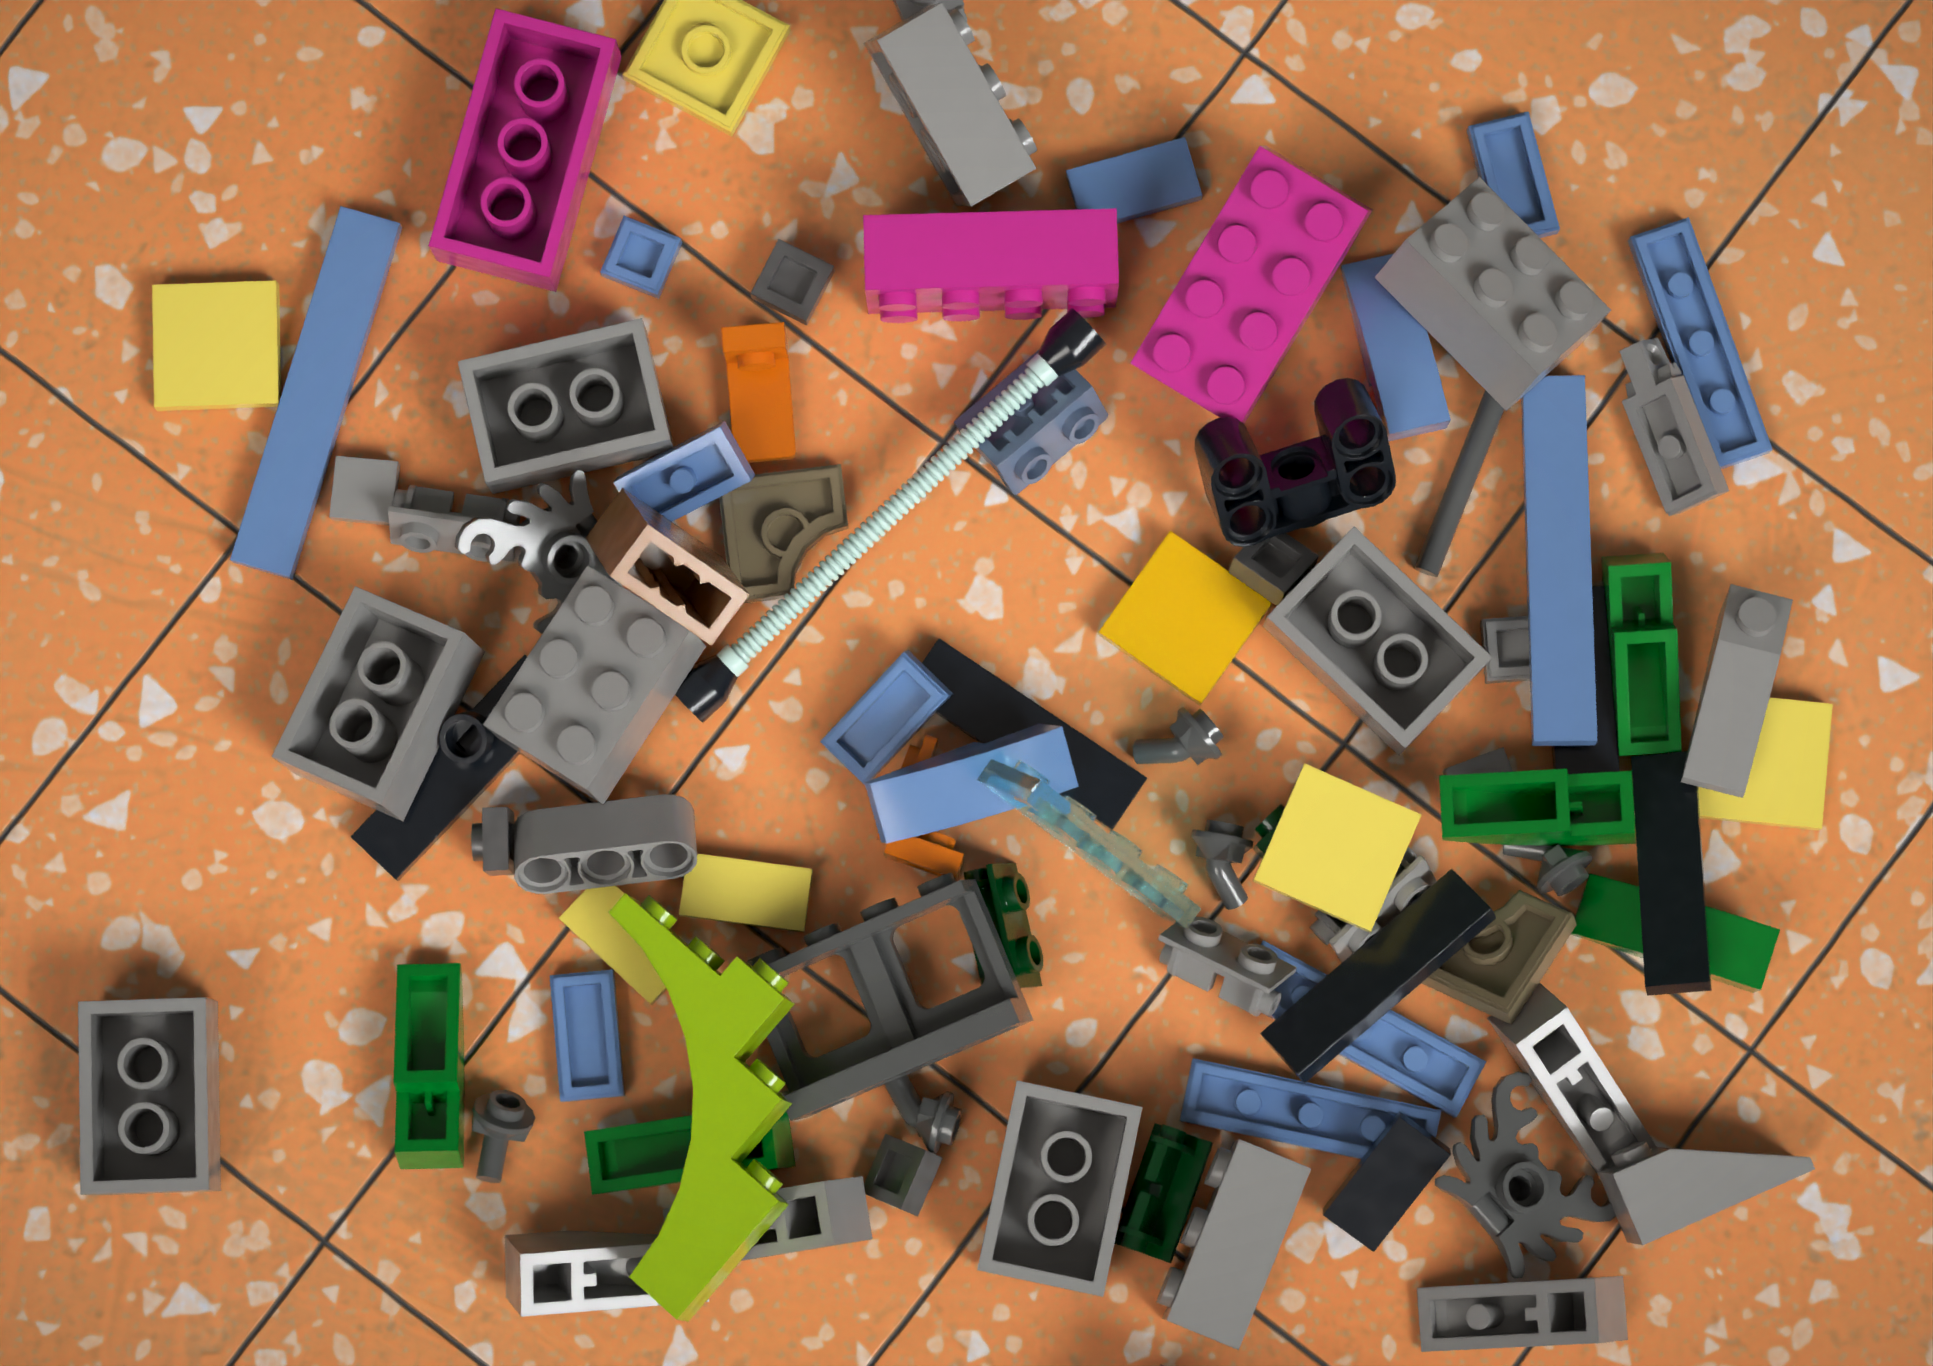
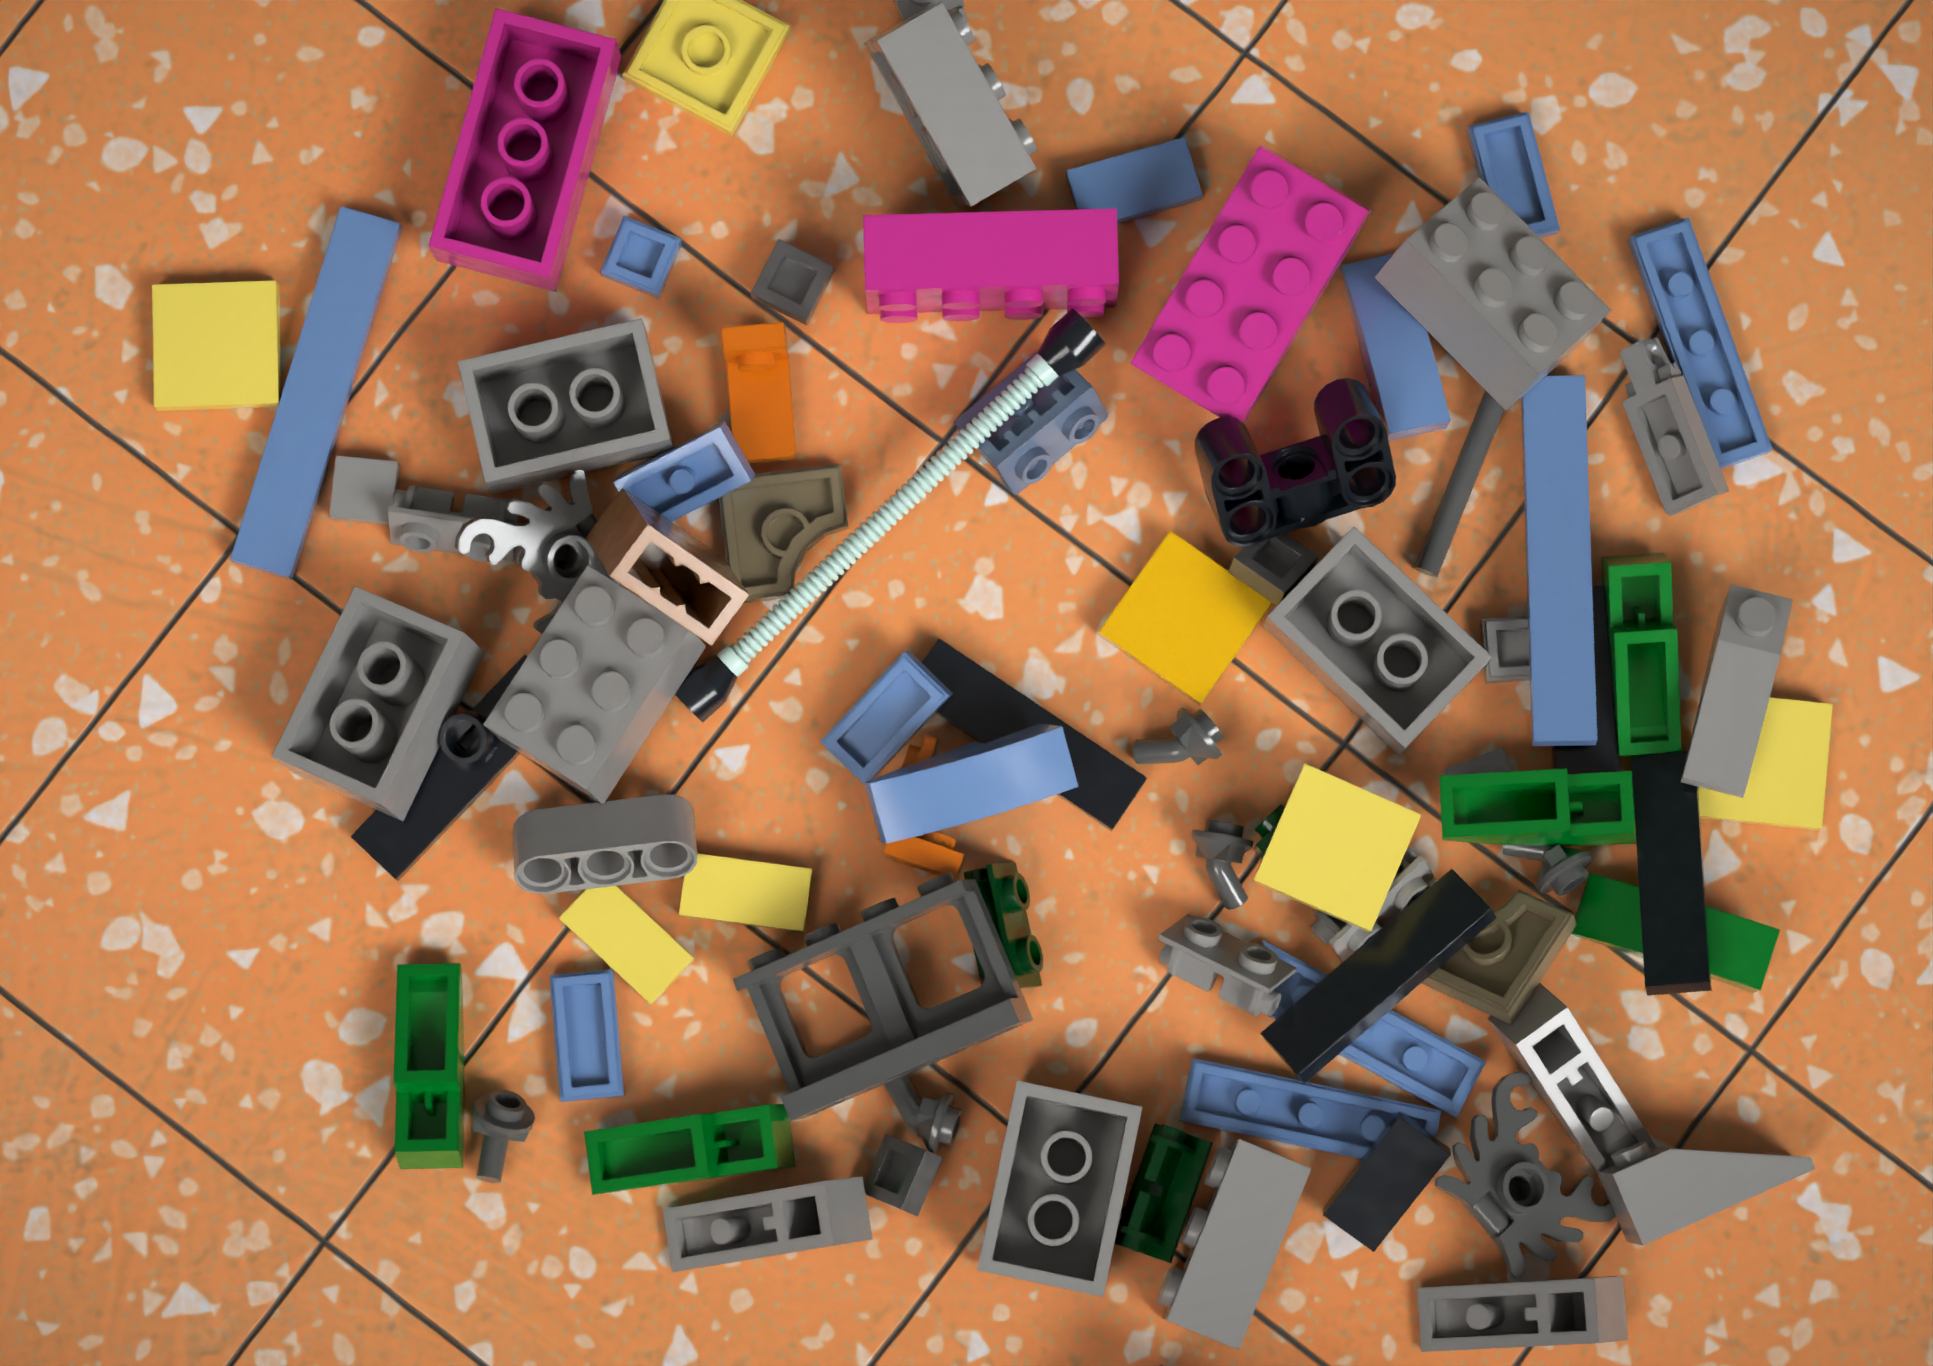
(149, 1096): light grey brick -> none
(494, 841): flat silver plate -> none
(574, 1271): light grey slope -> none
(720, 1200): lime arch -> none
(1074, 827): clear light blue wing -> none

